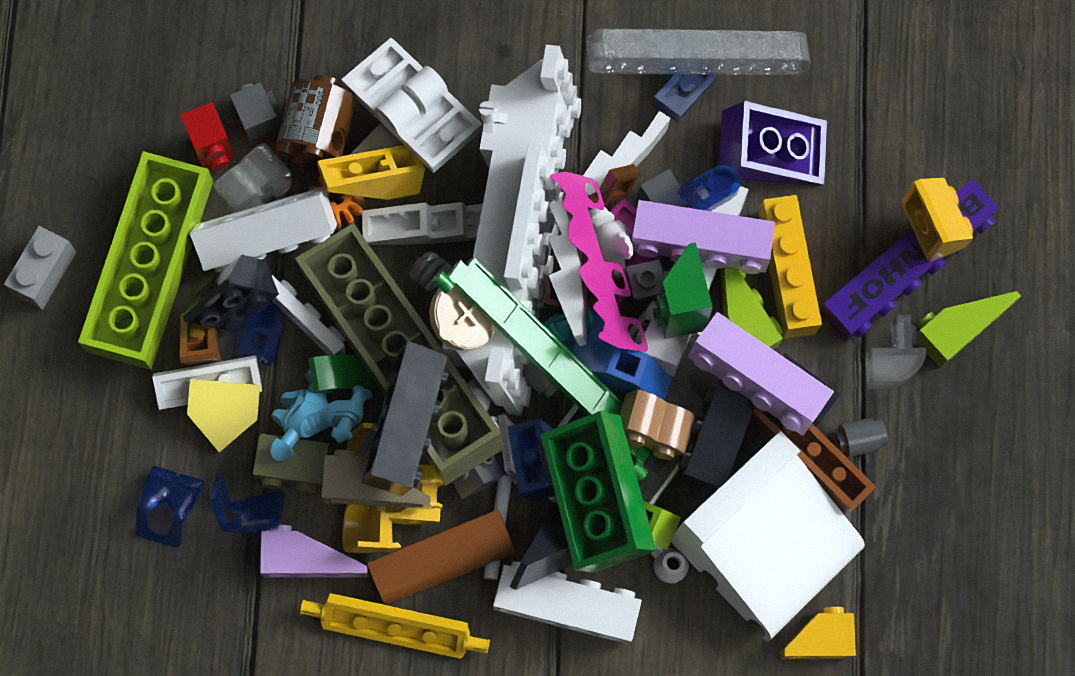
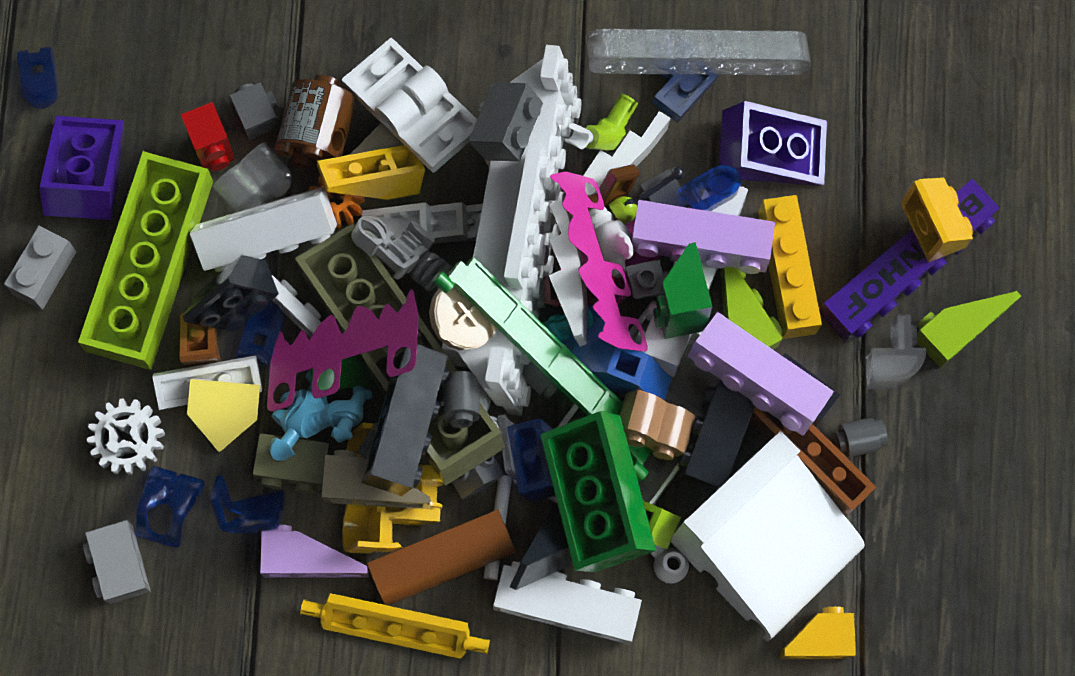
(38, 88): none -> clear blue plate
(82, 168): none -> dark purple slope
(116, 446): none -> white gear
(116, 562): none -> light grey brick
(330, 346): none -> dark pink piece
(400, 253): none -> light grey piece
(461, 399): none -> dark grey brick
(506, 122): none -> dark grey brick
(608, 131): none -> lime arm
(625, 207): none -> hinge

